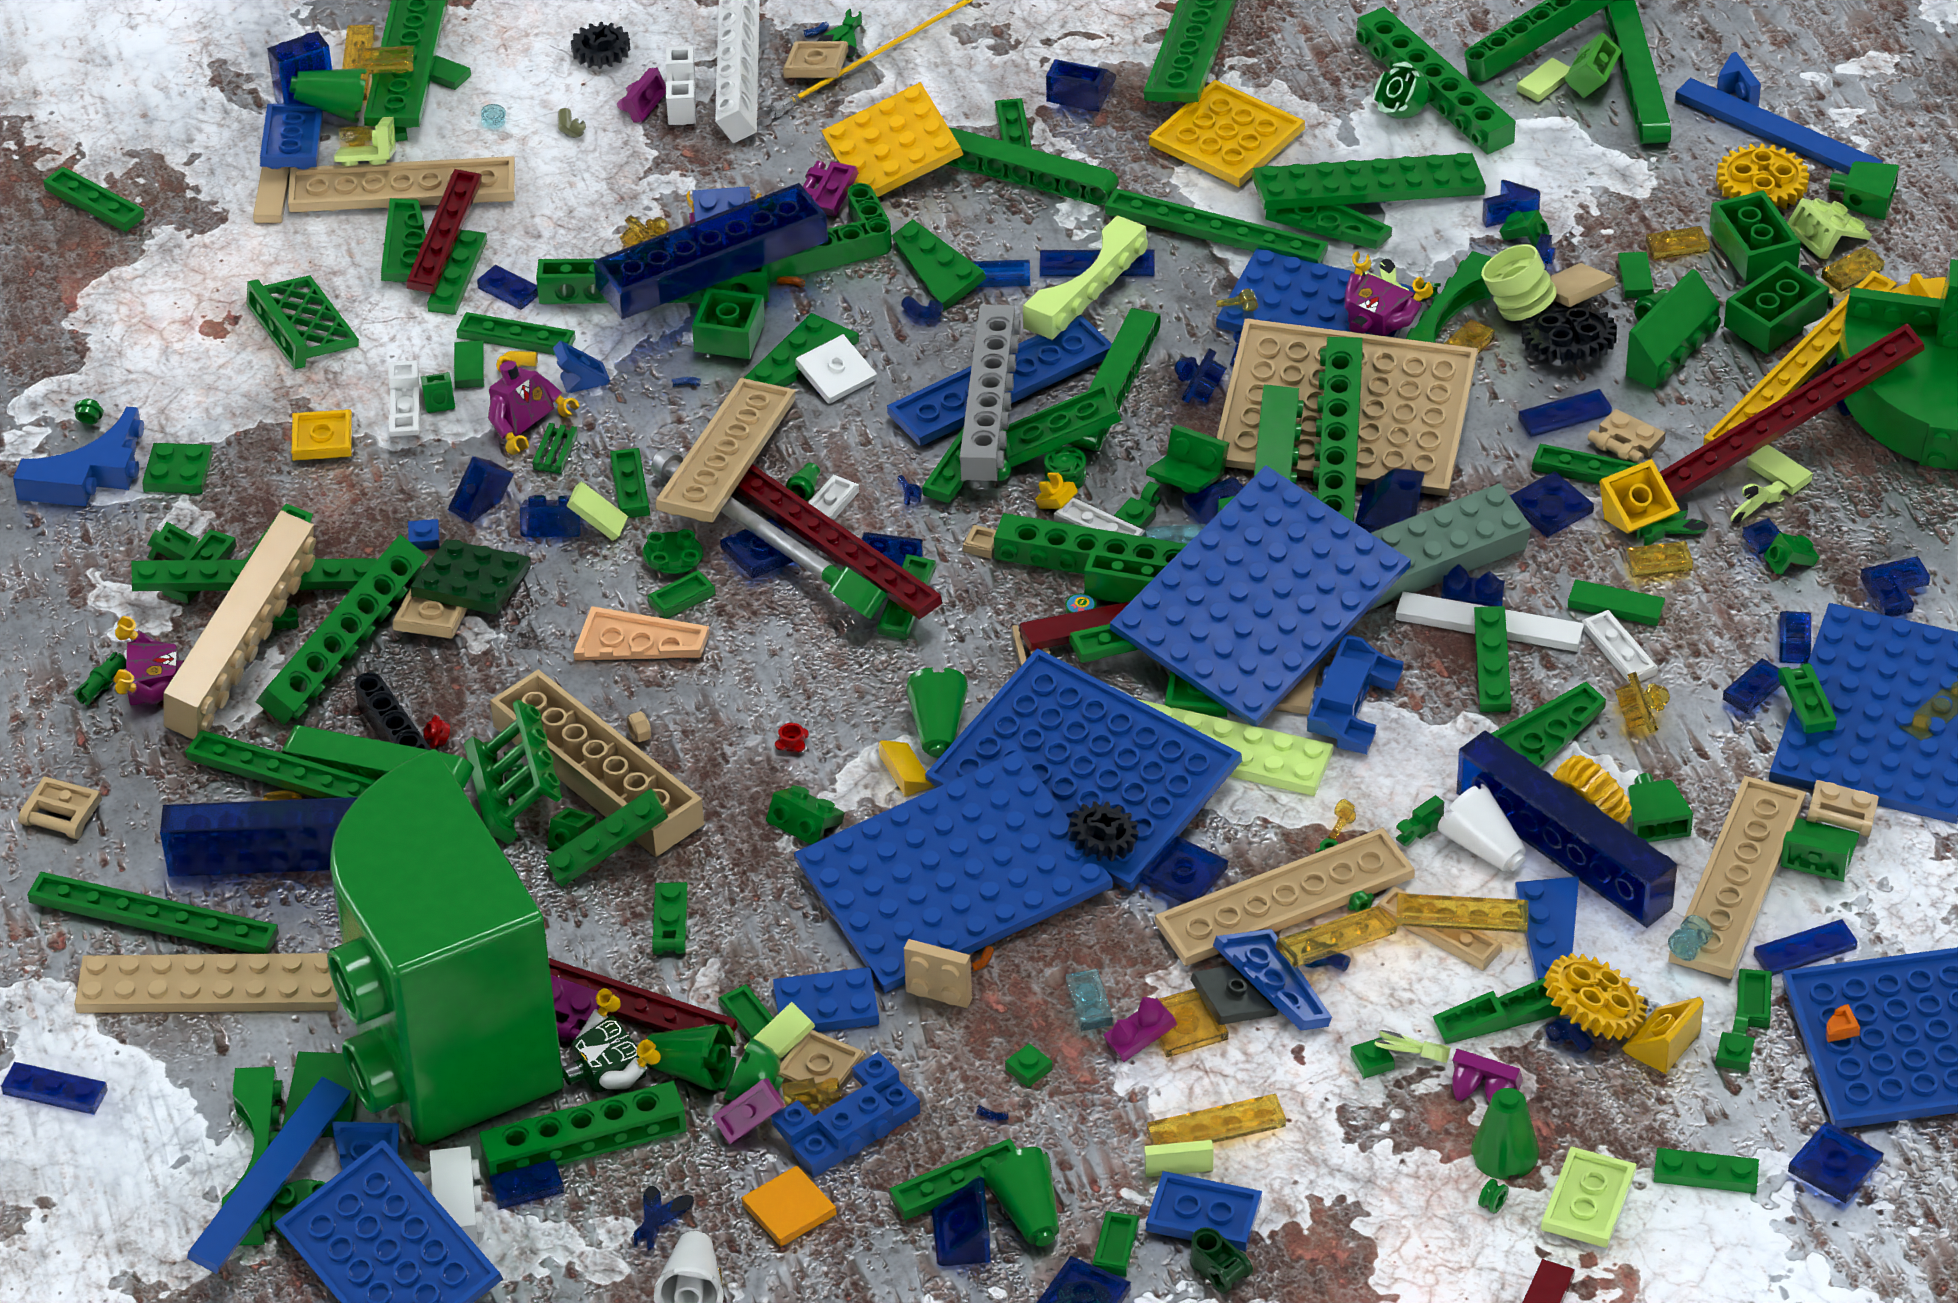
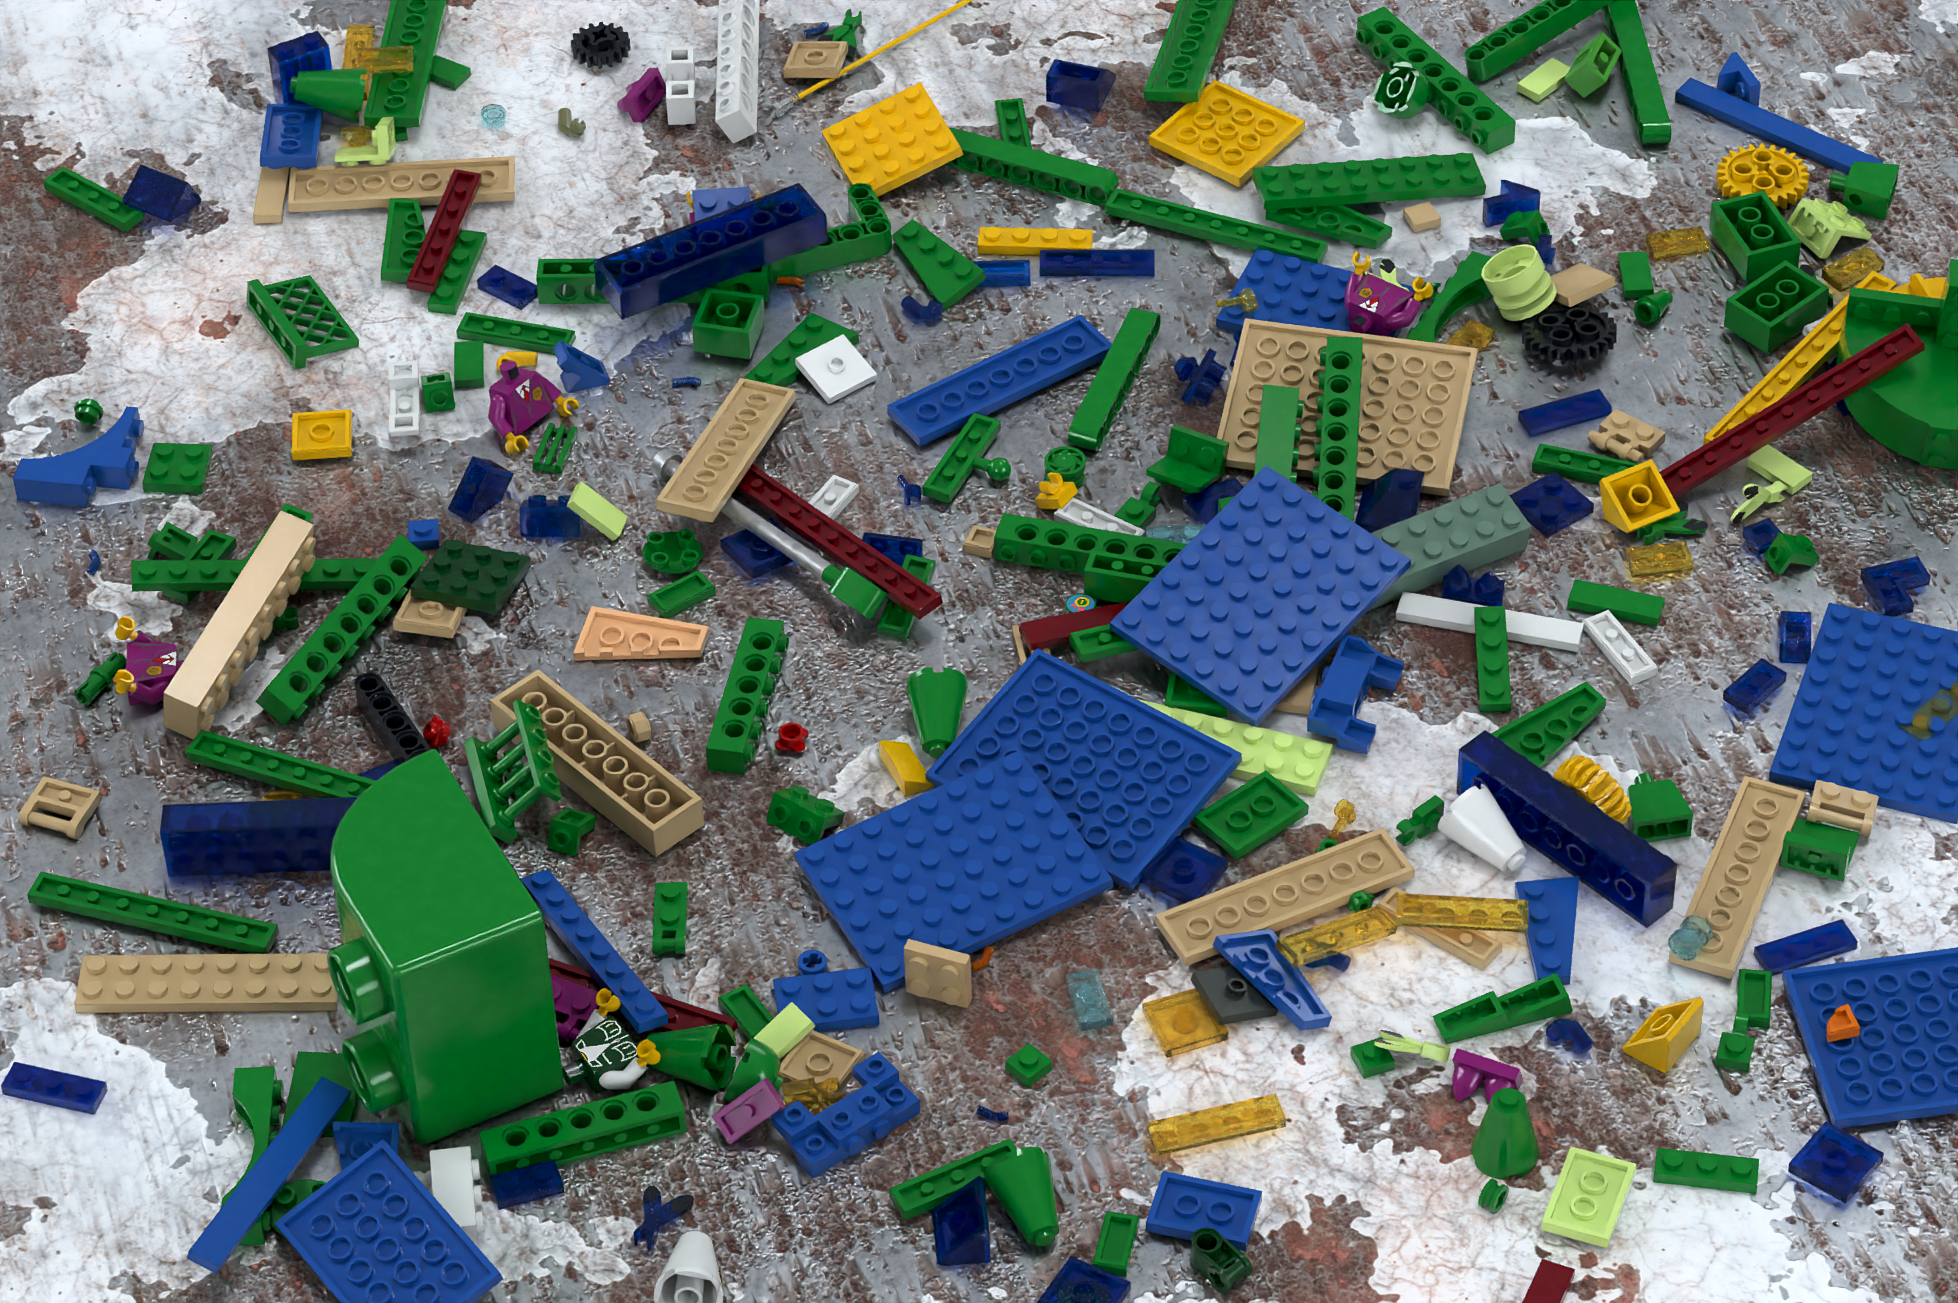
(94, 567): none -> blue leg
(160, 194): none -> clear blue slope
(362, 755): green beam -> none
(595, 952): none -> blue plate
(606, 837): green plate -> none
(630, 482): green tile -> none
(639, 232): clear yellow hips -> none
(746, 696): none -> green brick
(788, 1206): light orange tile -> none
(804, 481): green cone -> none
(812, 957): none -> blue bush
(832, 184): magenta plate -> none
(989, 393): light grey brick -> none
(1031, 240): none -> yellow plate
(1056, 307): yellowish green arch -> none
(1061, 424): green tile -> none
(1103, 831): black gear -> none
(1140, 1028): magenta tile -> none
(1179, 1158): yellowish green tile -> none
(1251, 814): none -> green plate
(1422, 217): none -> tan tile
(1595, 996): yellow gear -> none
(1652, 698): clear yellow hips -> none
(1672, 330): green slope -> none
(1807, 698): green plate -> none

